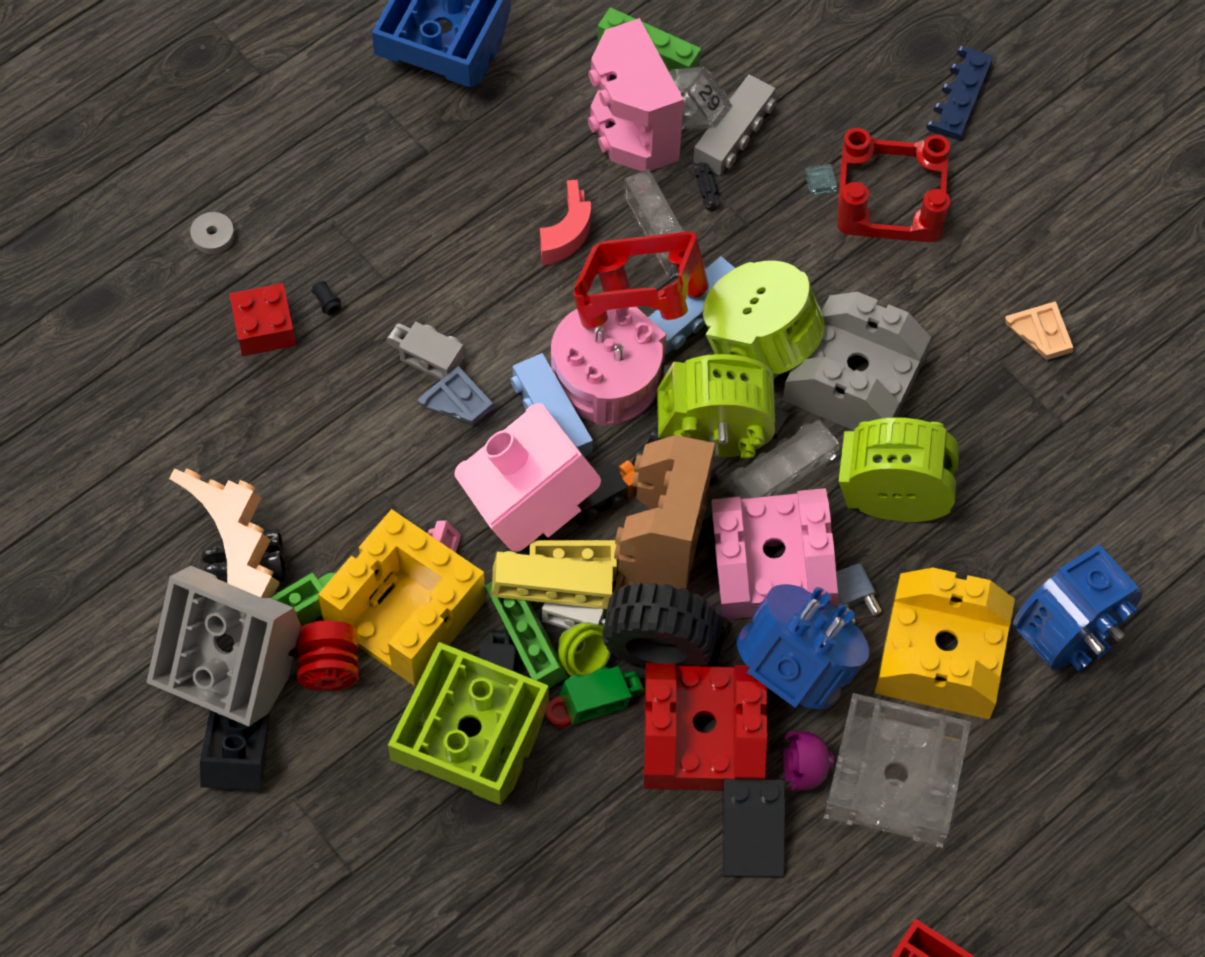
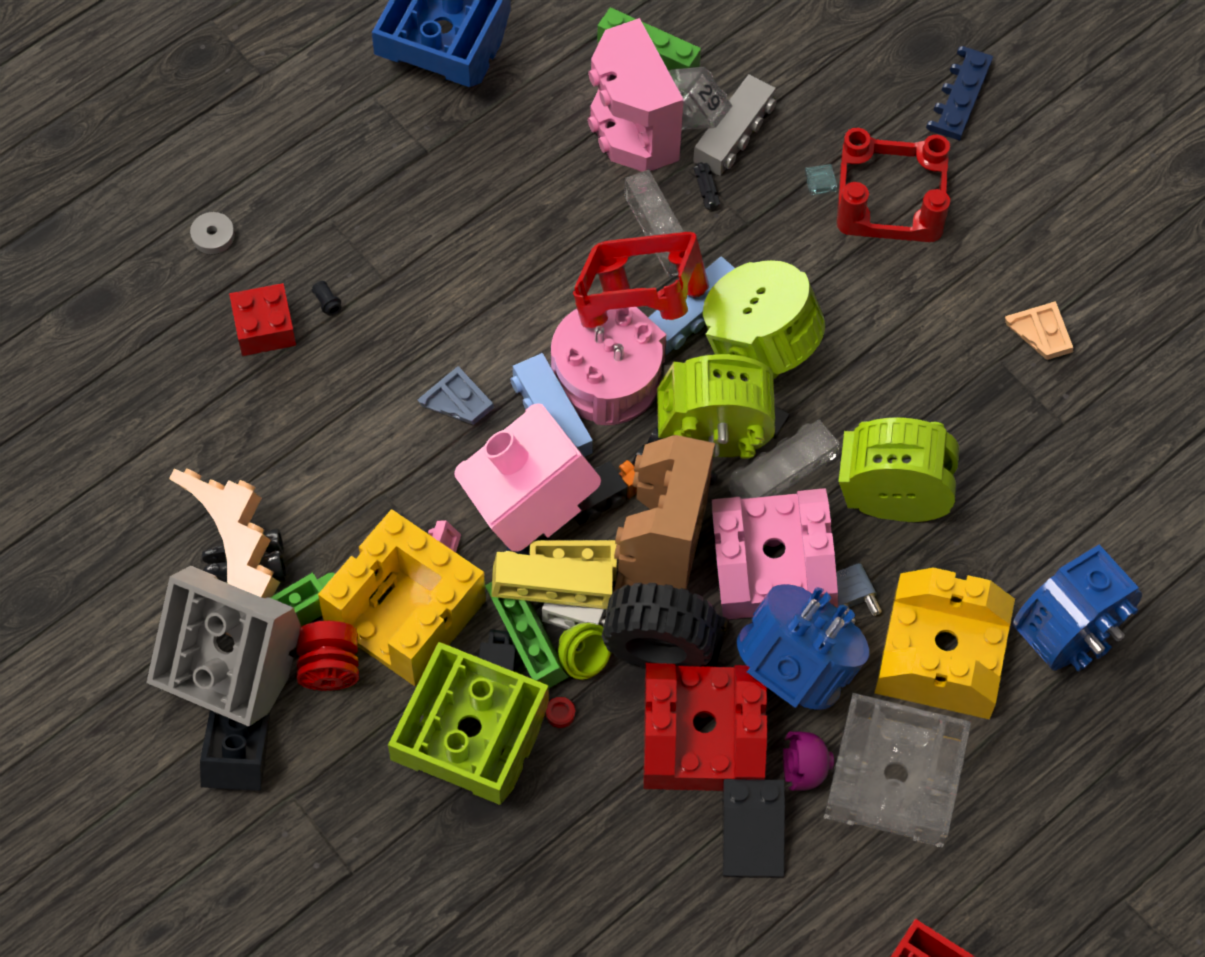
(427, 349): light grey brick -> none
(568, 235): coral arch -> none
(599, 693): green brick -> none
(884, 337): light grey piece -> none

